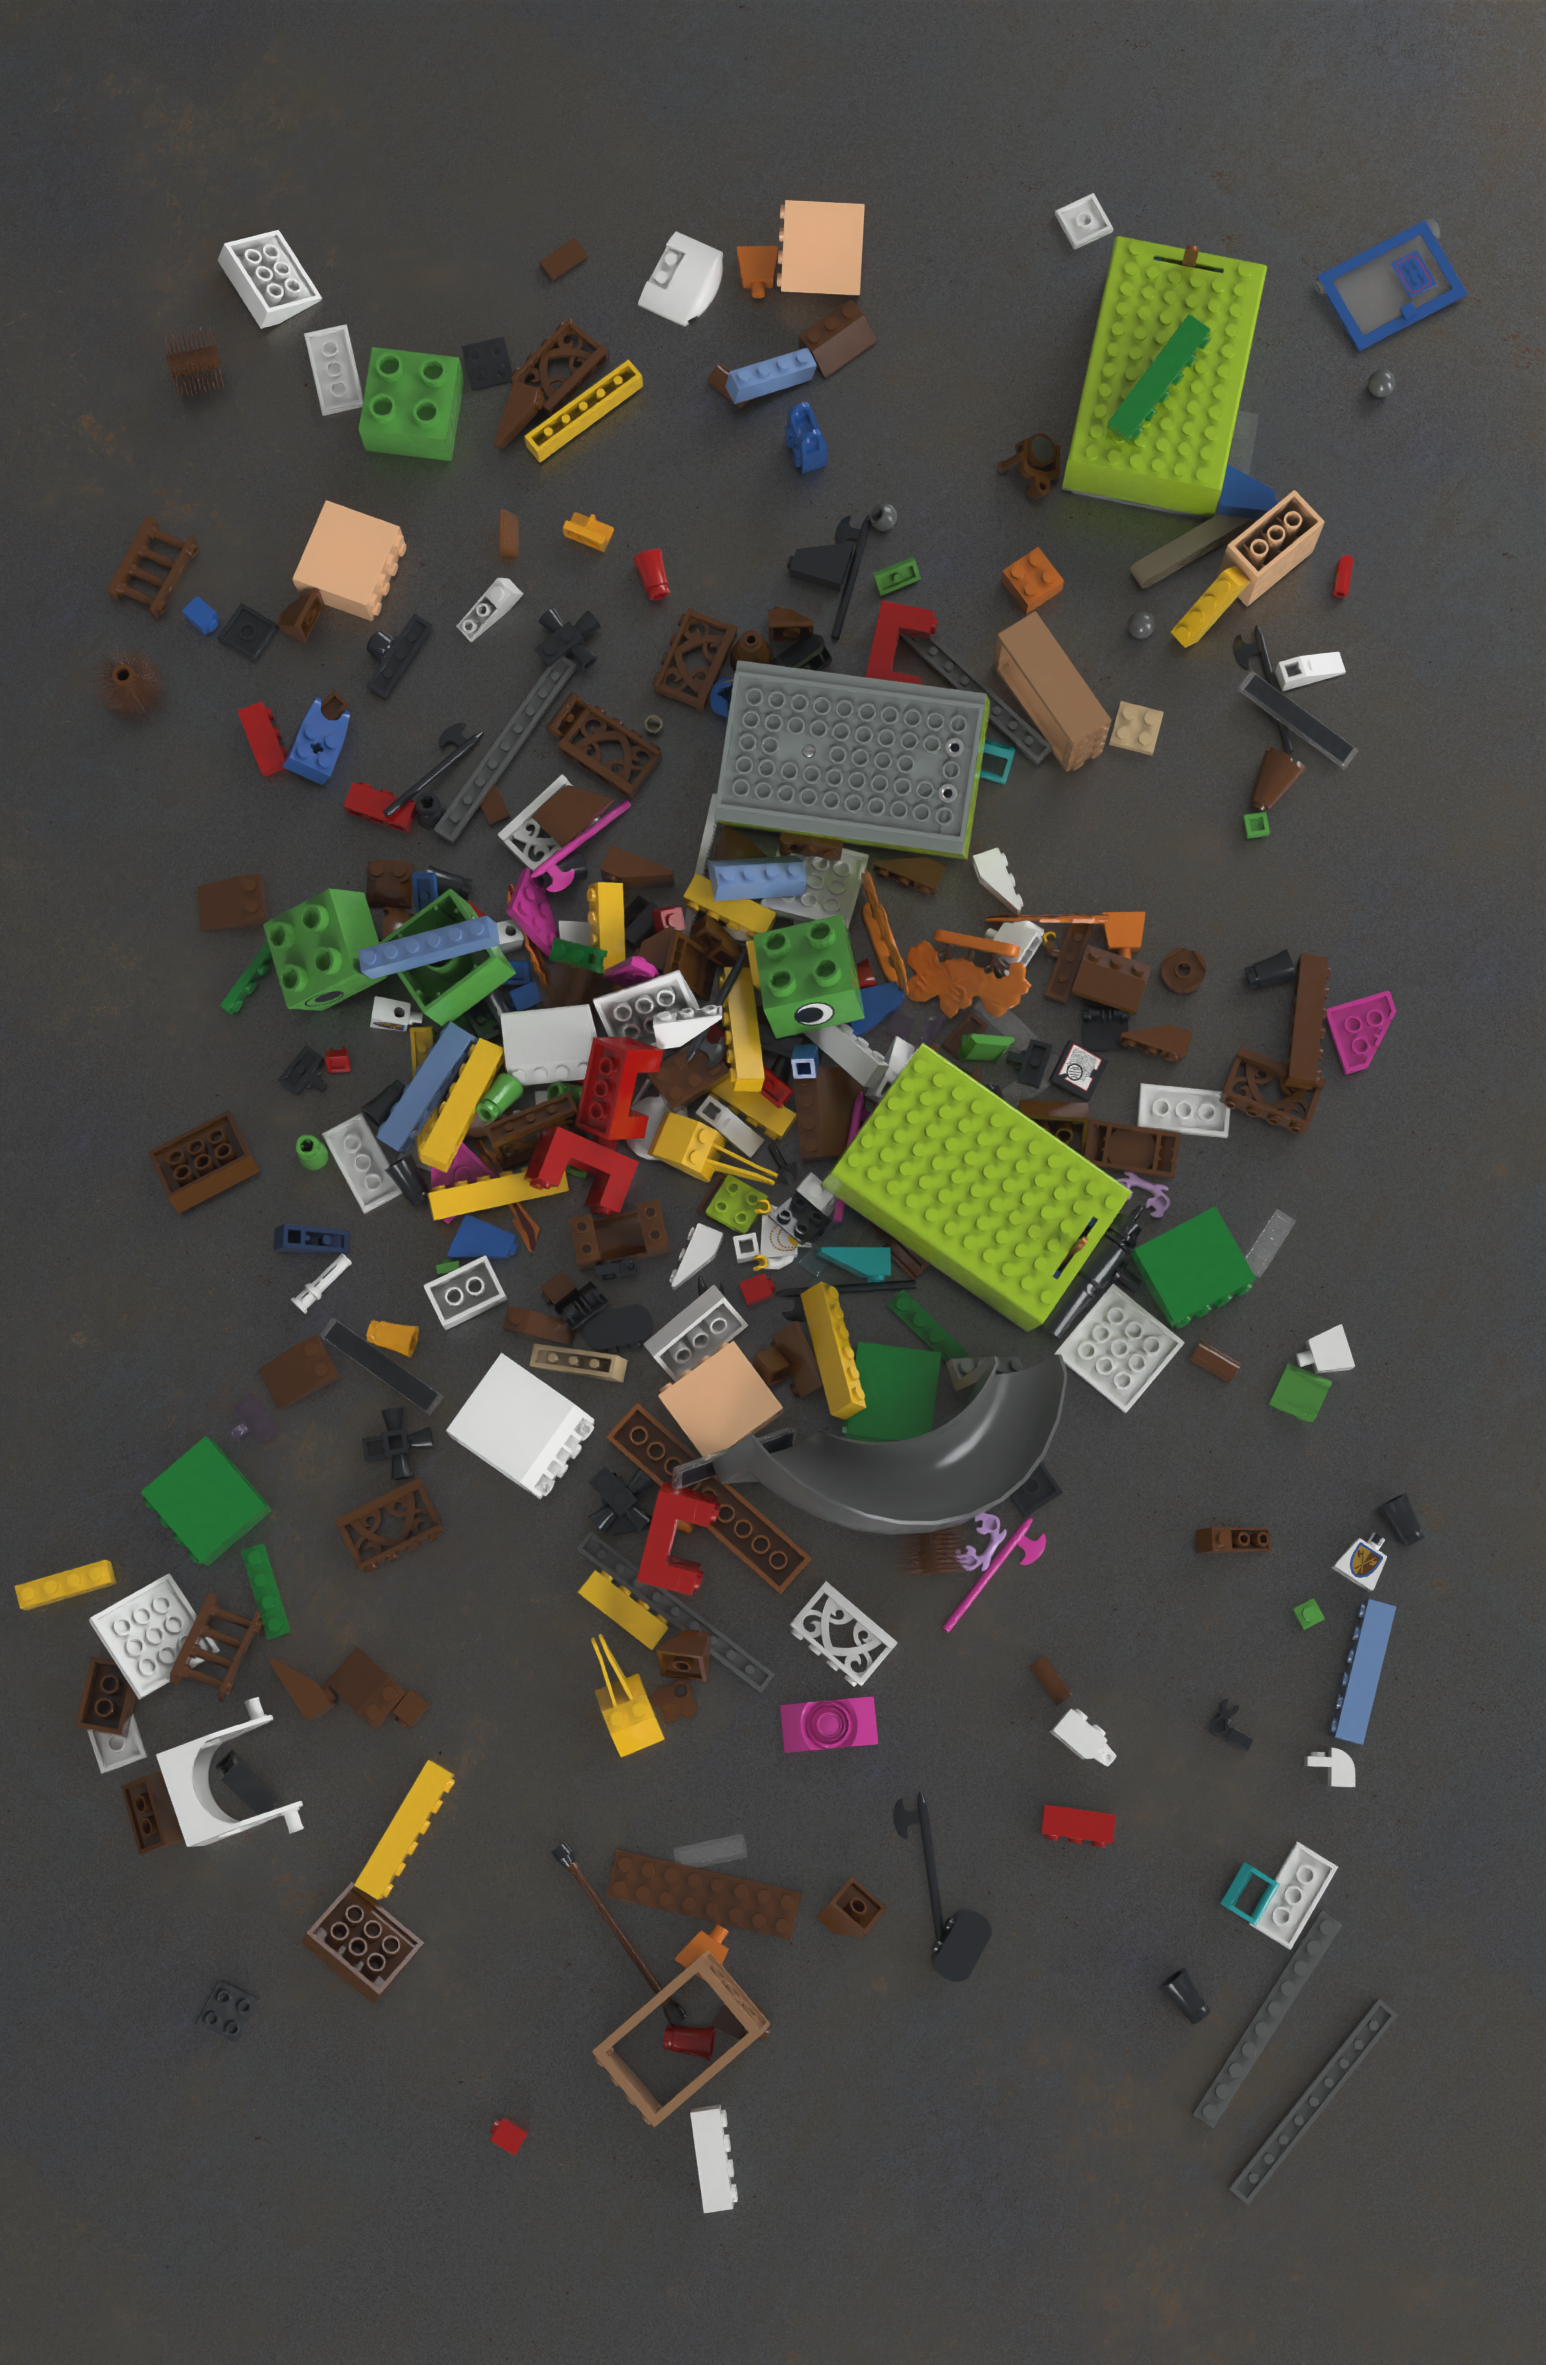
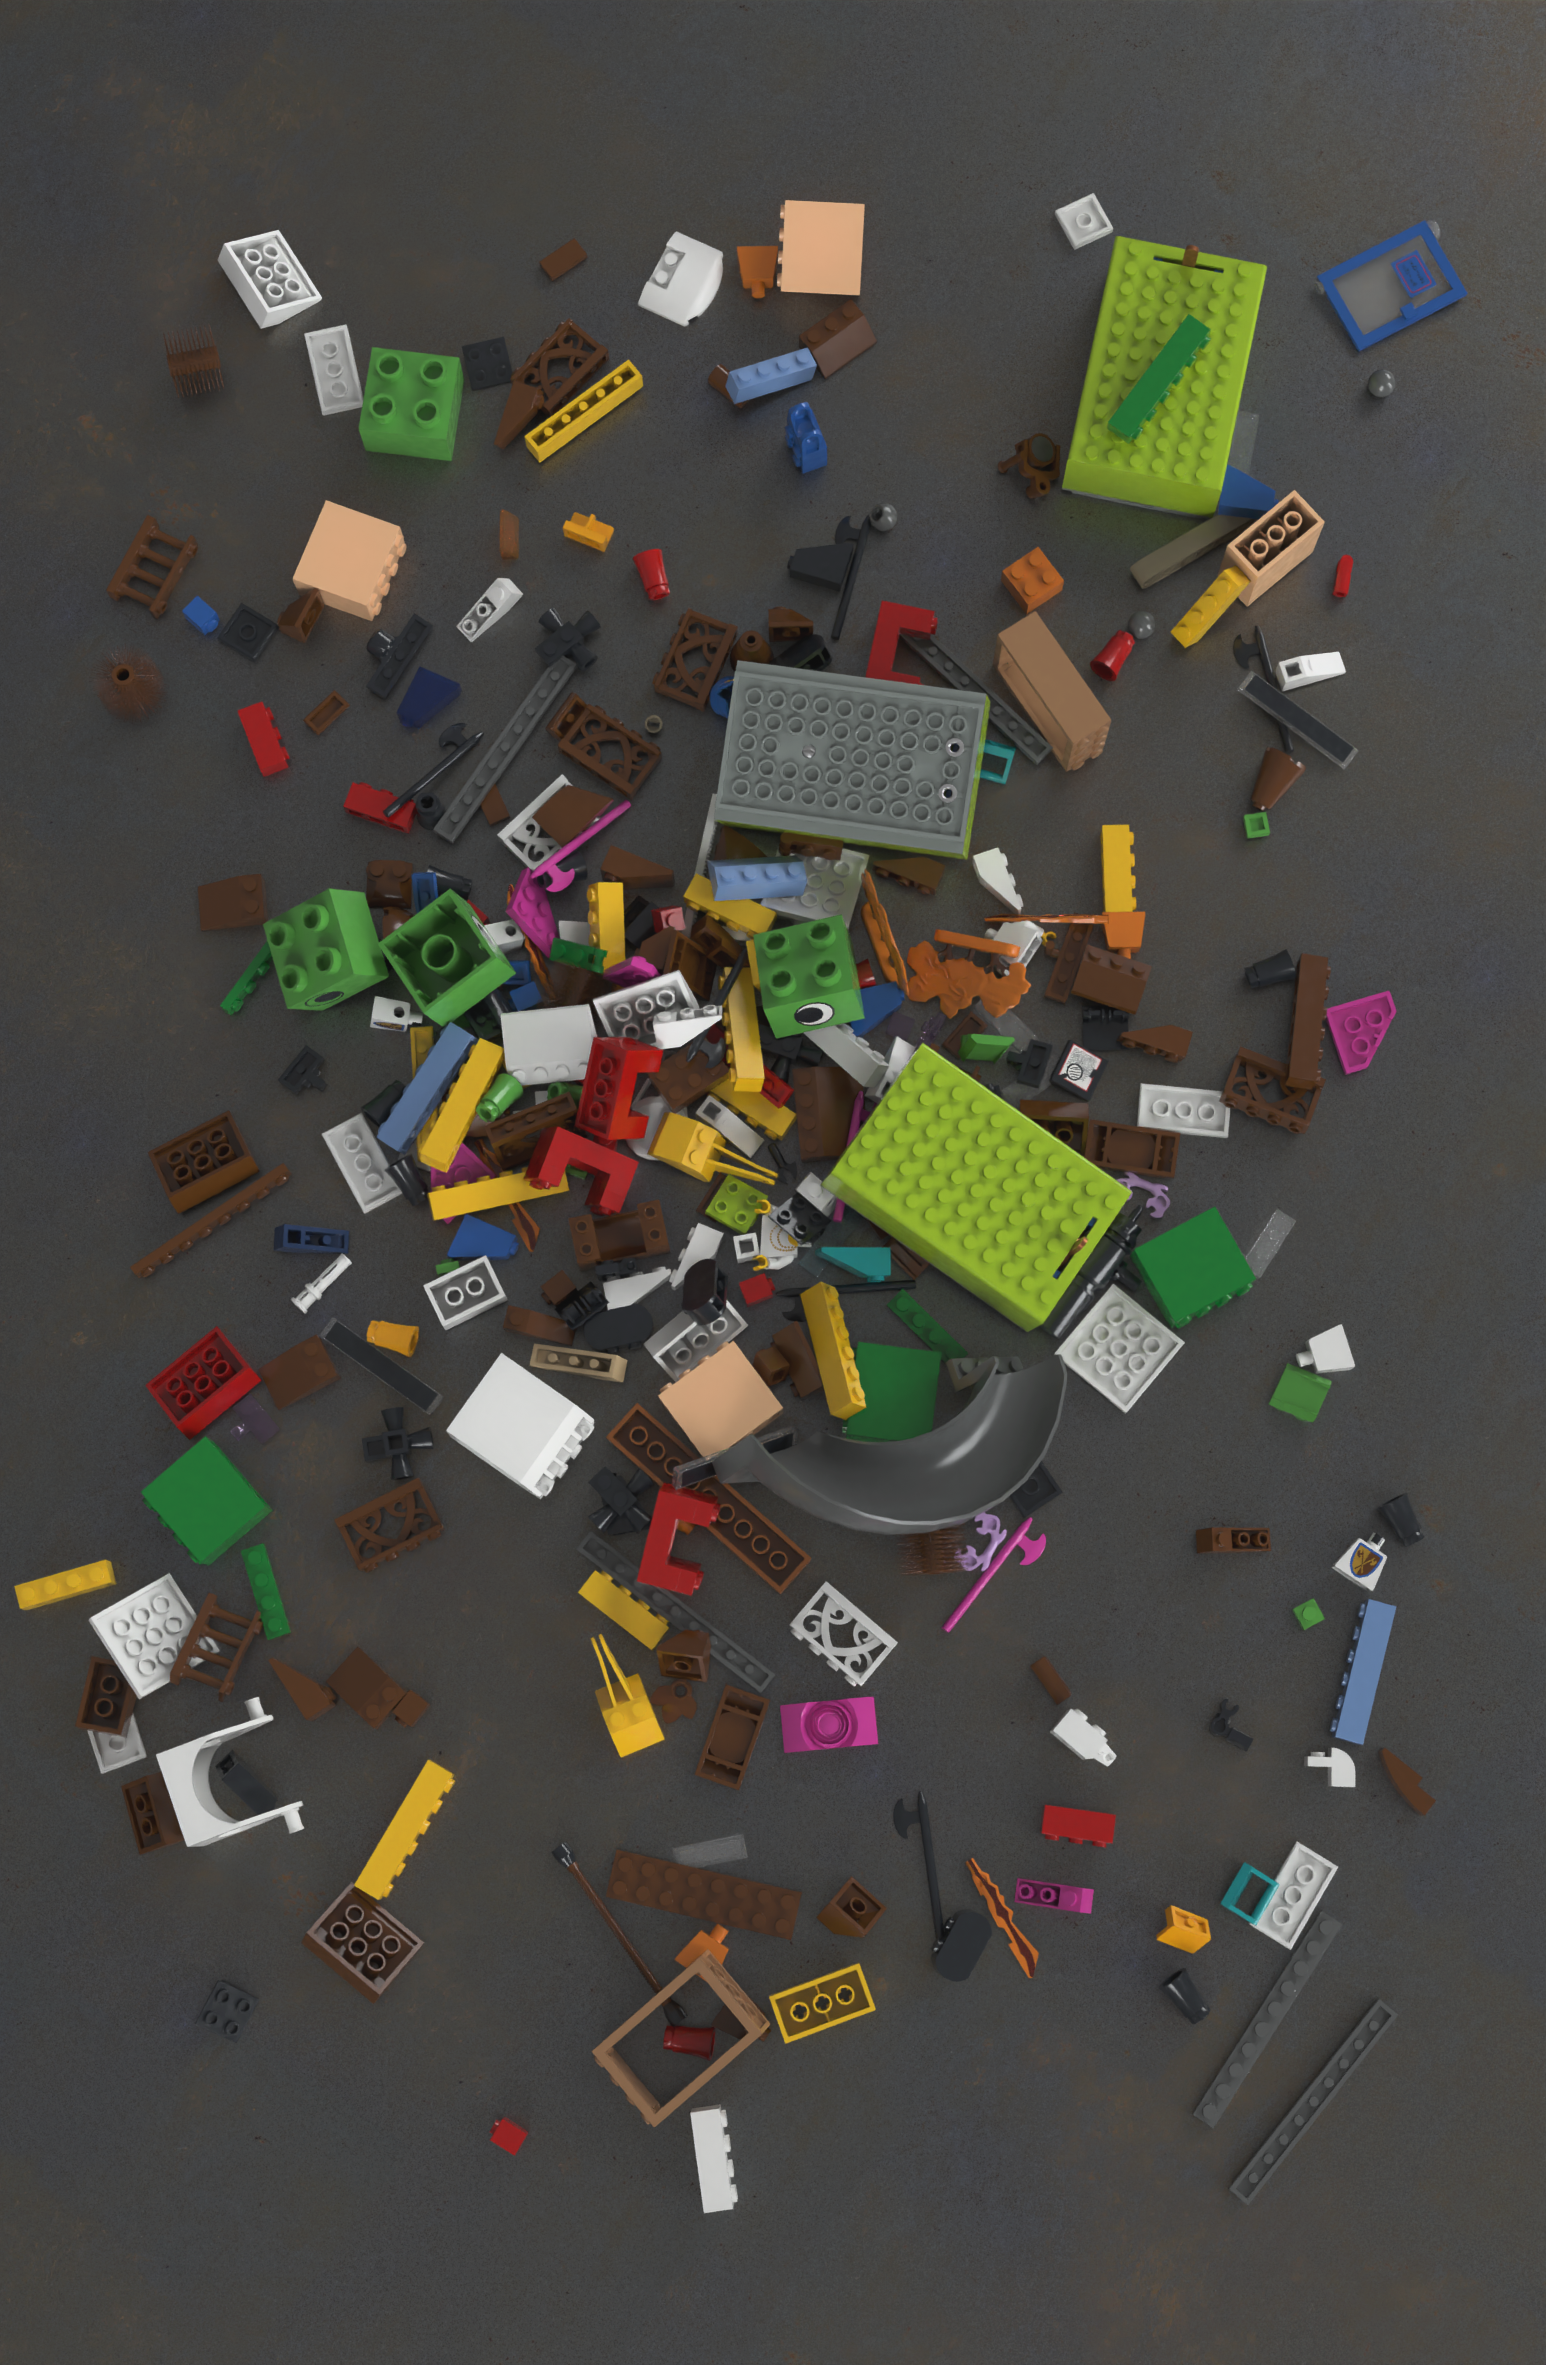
(203, 1383): none -> red slope
(204, 1226): none -> reddish brown plate
(316, 744): blue brick -> none
(316, 1157): bright green plant -> none
(337, 1060): red tile -> none
(426, 697): none -> clear blue slope
(429, 947): medium blue brick -> none
(635, 1288): none -> white slope
(705, 1292): none -> black brick
(732, 1737): none -> reddish brown slope
(805, 1061): blue brick -> none
(807, 1995): none -> yellow brick
(896, 576): bright green plate -> none
(1020, 1946): none -> orange sword
(1054, 1895): none -> dark pink slope
(1112, 656): none -> red plant
(1116, 868): none -> yellow brick
(1136, 728): tan plate -> none
(1180, 983): reddish brown plate -> none
(1184, 1930): none -> light orange panel
(1215, 1361): reddish brown brick -> none
(1405, 1782): none -> reddish brown slope

